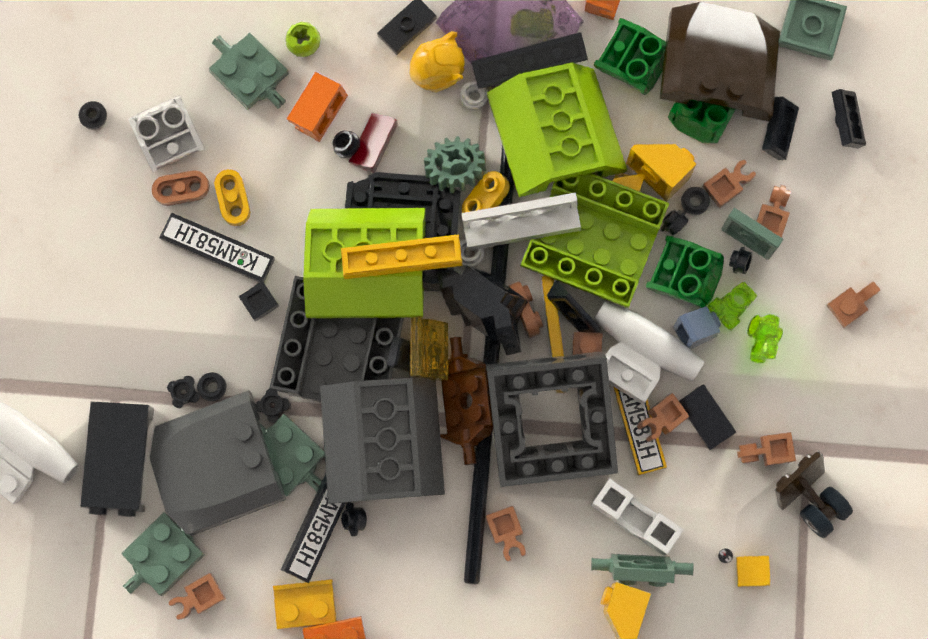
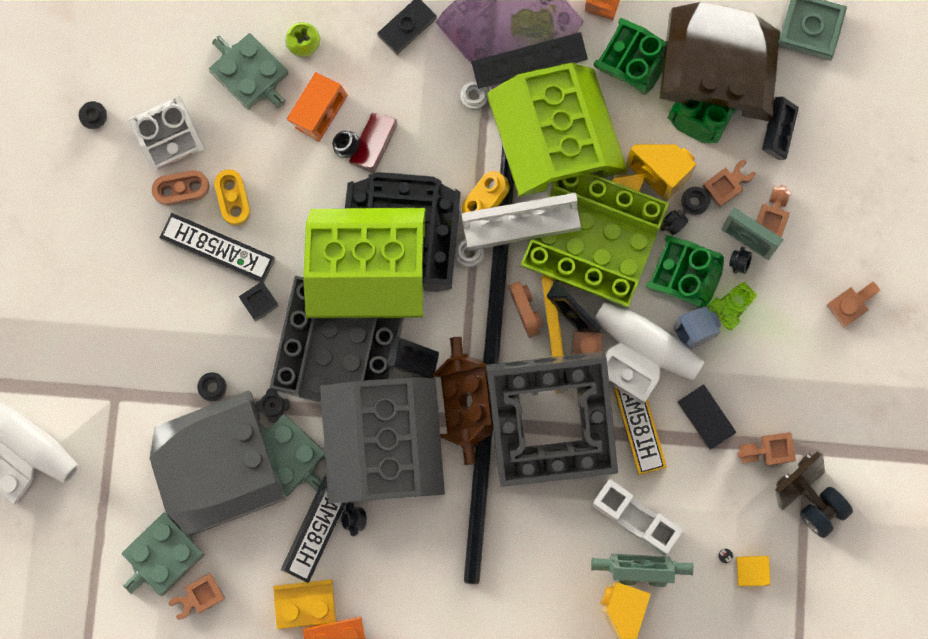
(115, 458): black panel -> none
(176, 387): black plate -> none
(401, 256): yellow tile -> none
(429, 349): clear yellow plate -> none
(437, 64): yellow helmet -> none
(454, 164): sand green gear -> none
(484, 305): black slope -> none
(505, 527): nougat plate -> none
(665, 417): nougat plate -> none
(766, 335): clear neon green plate -> none
(848, 118): black plate -> none

